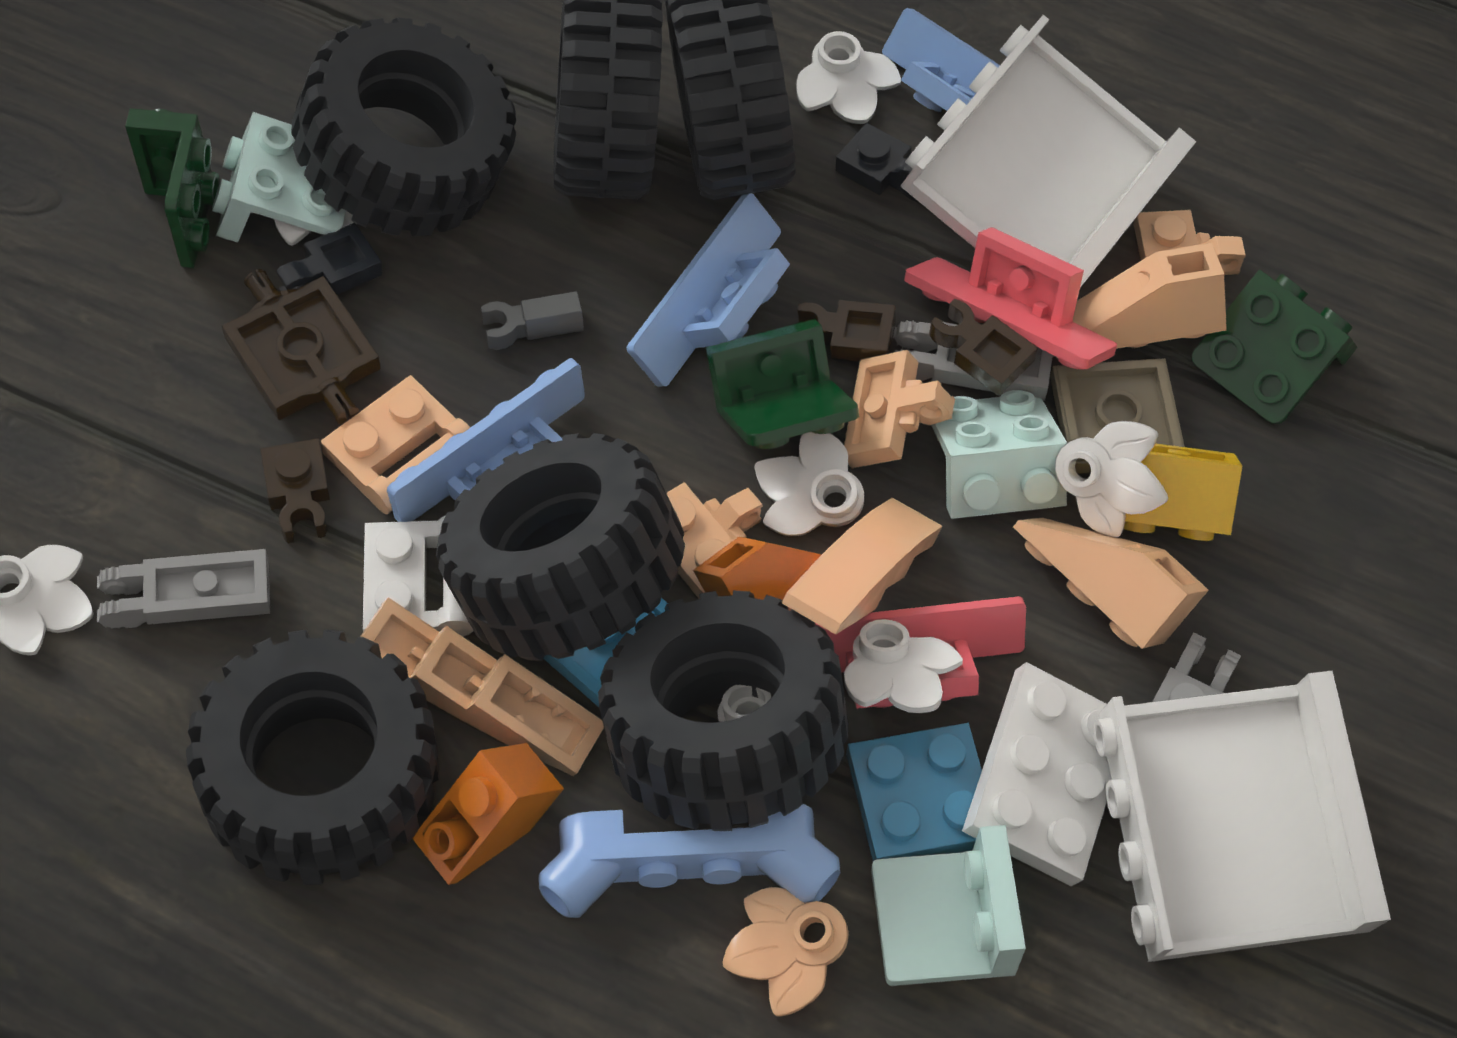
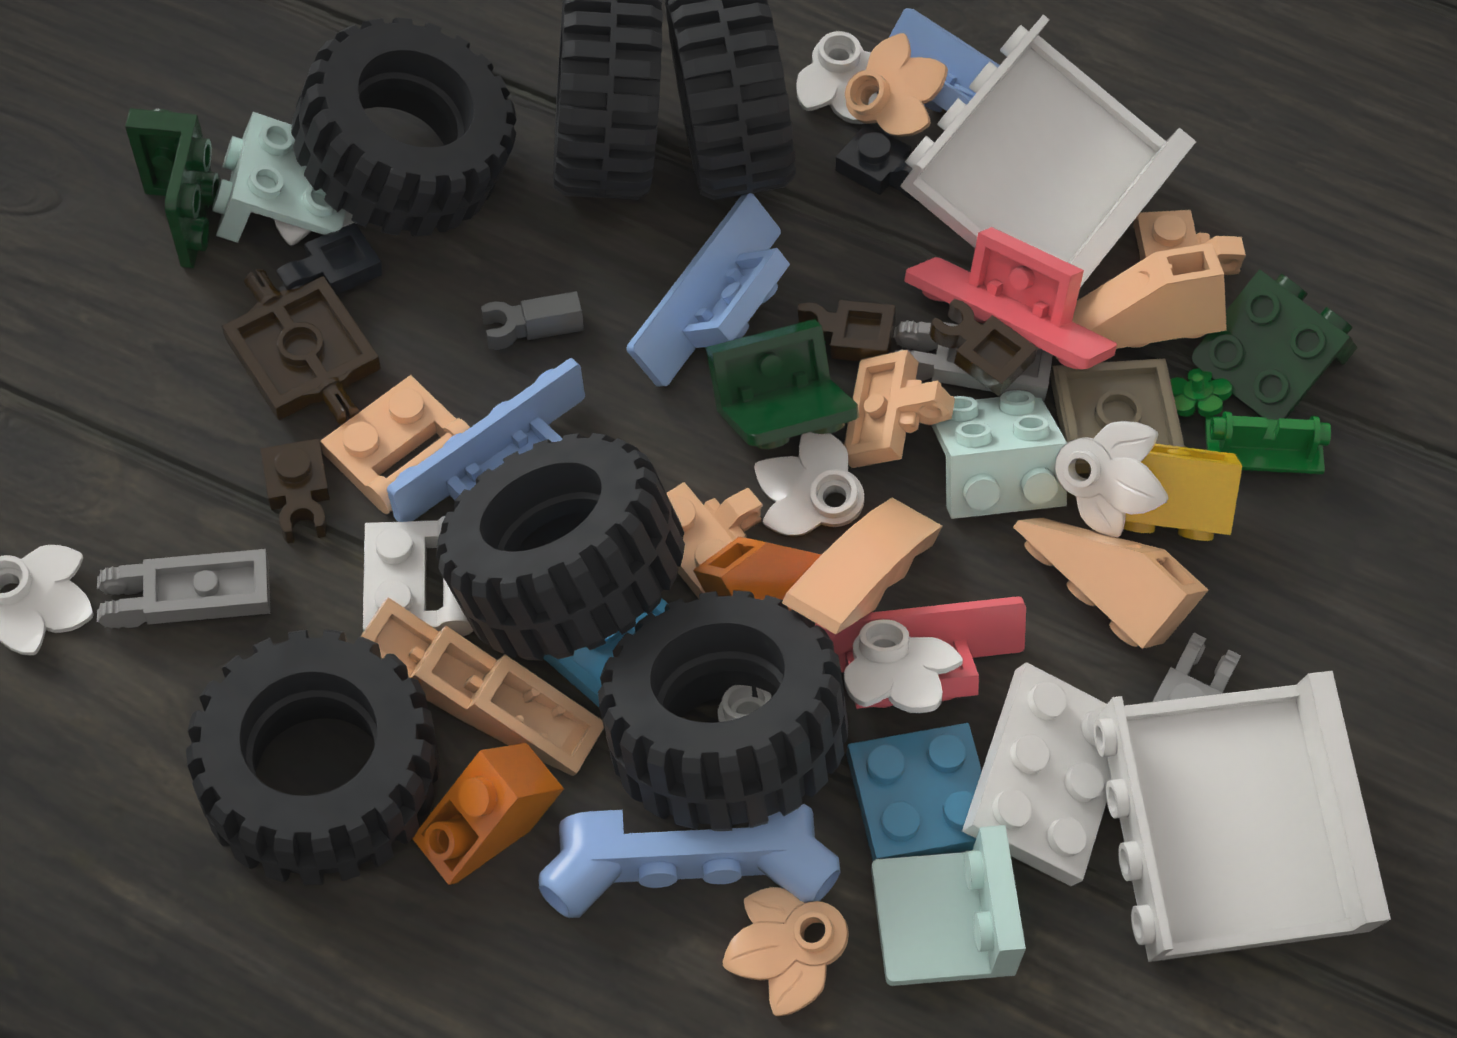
(902, 87): none -> light nougat plate
(1200, 393): none -> green plant
(1270, 443): none -> green hinge

